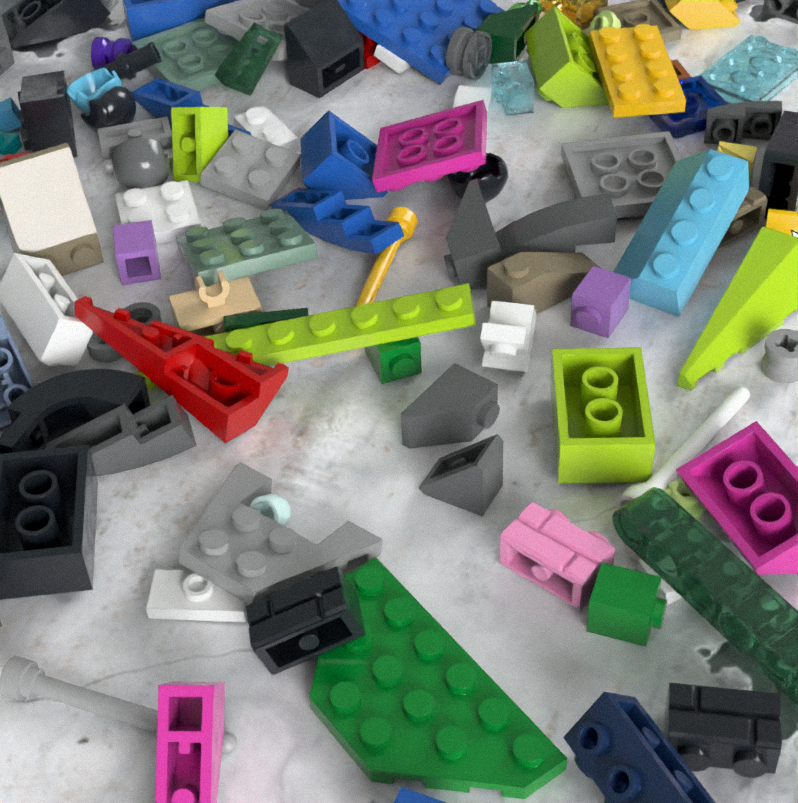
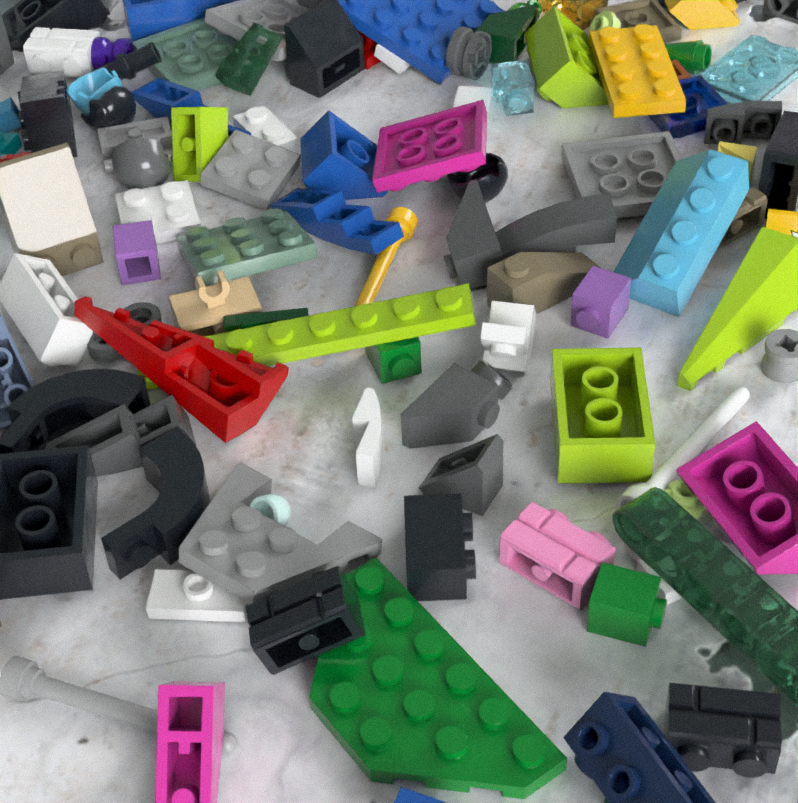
(59, 51): none -> white brick
(178, 473): none -> black arch
(368, 438): none -> white slope
(436, 547): none -> black brick
(491, 373): none -> dark grey tile
(692, 55): none -> green cone

